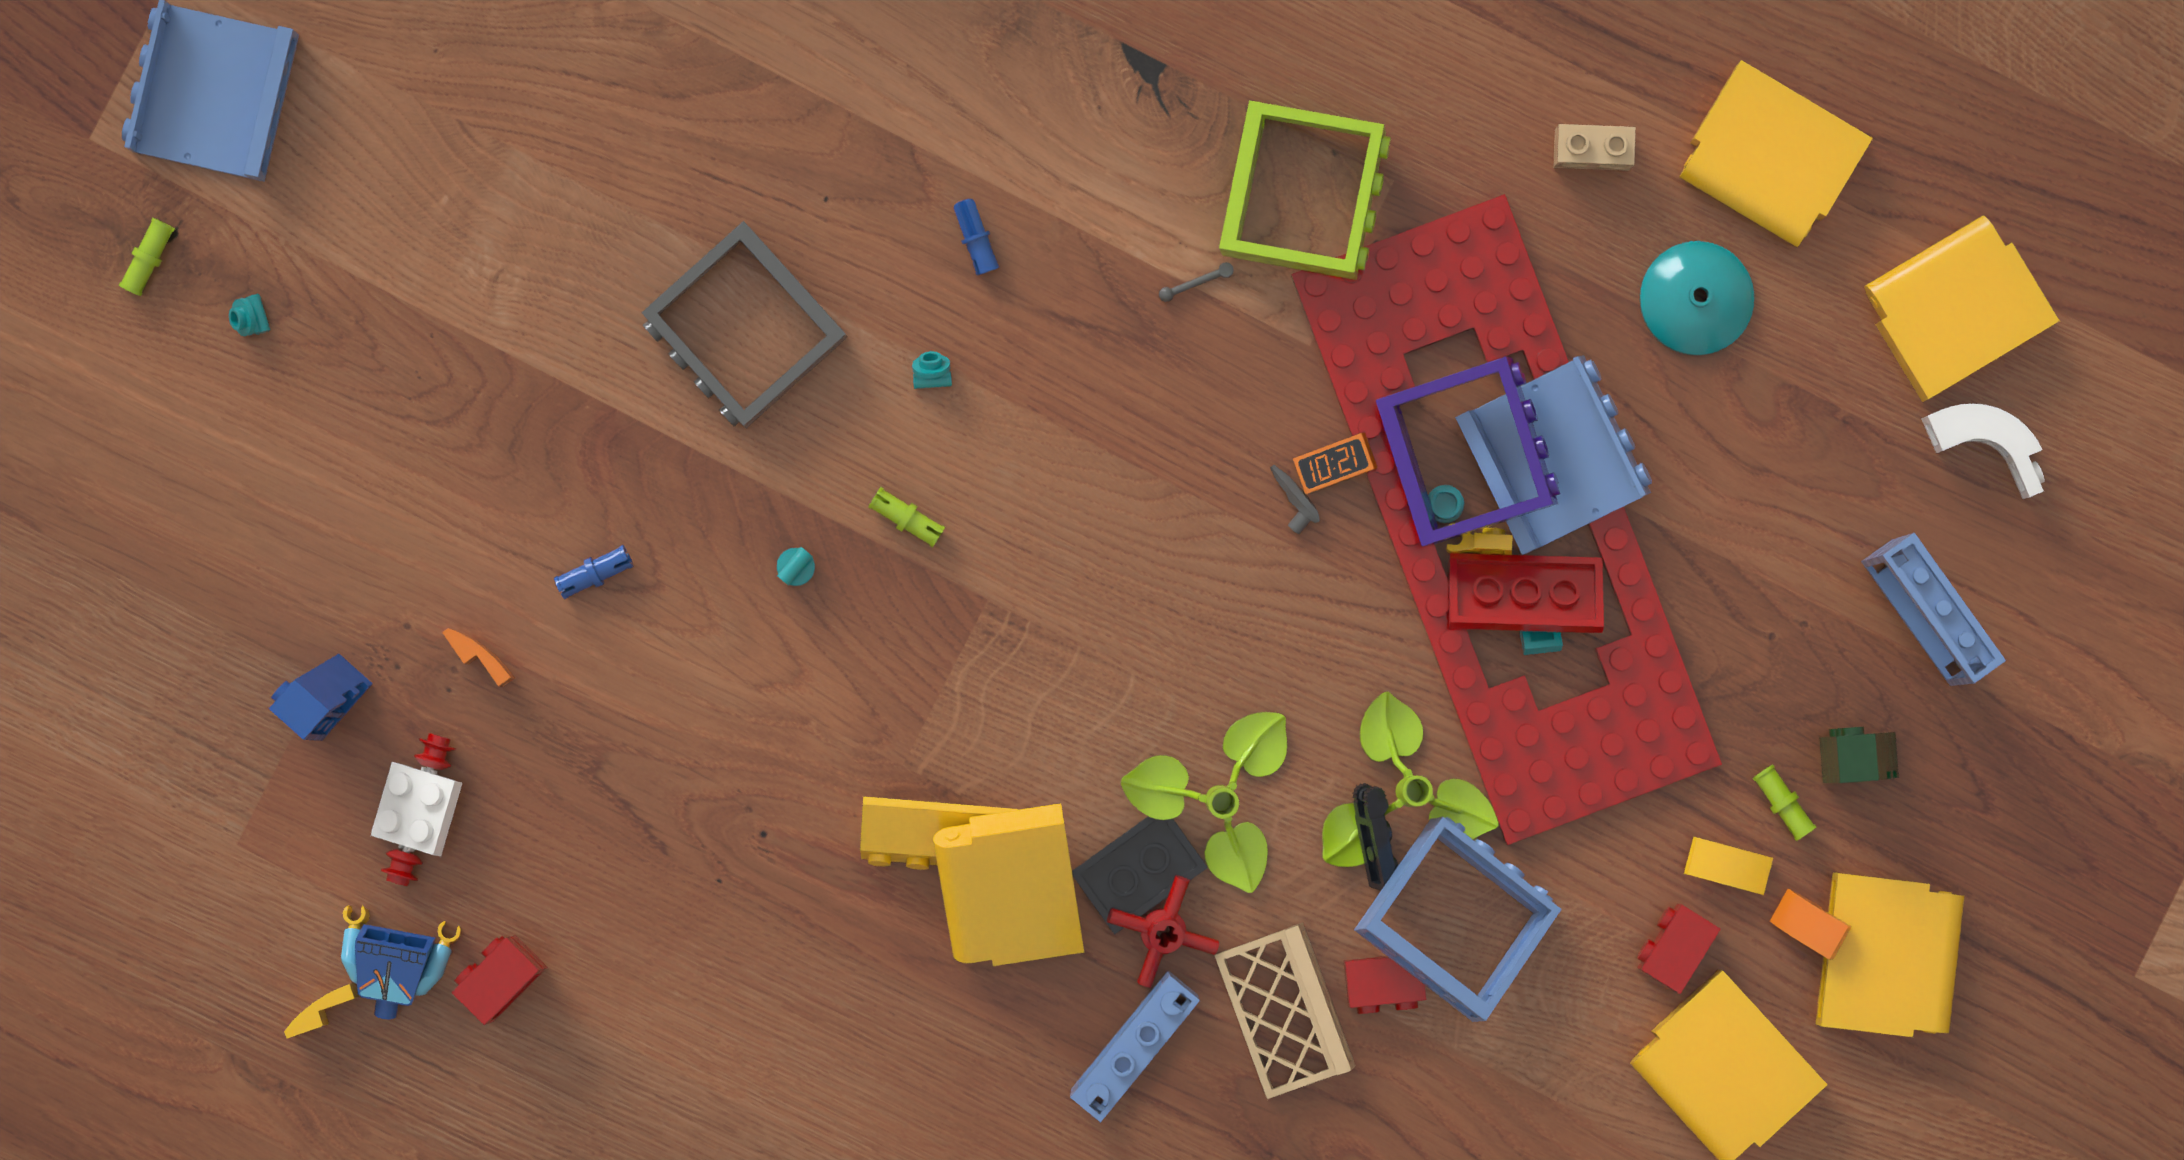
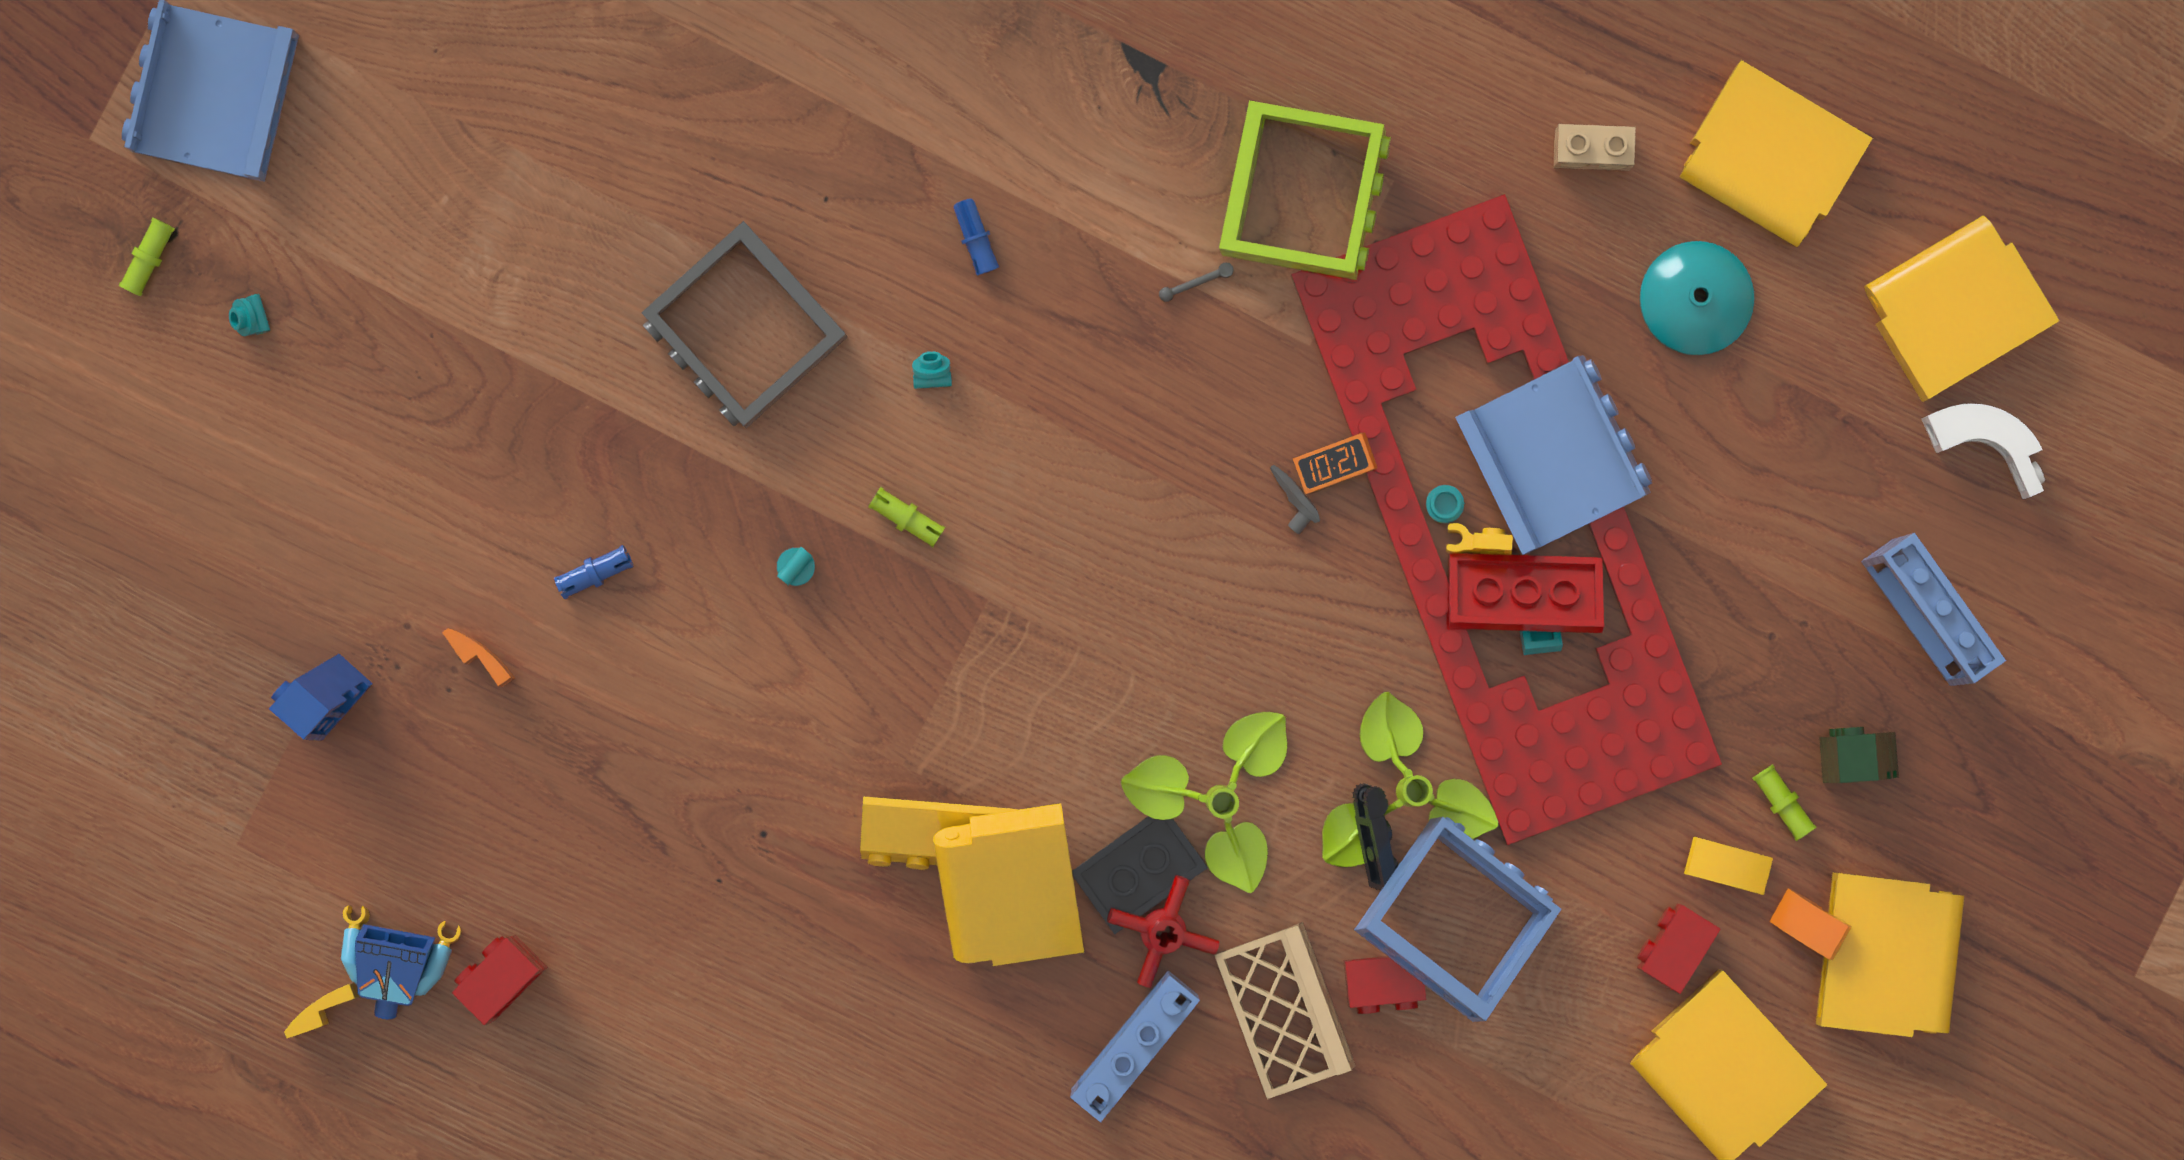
(416, 809): white plate -> none
(1409, 471): dark purple window -> none

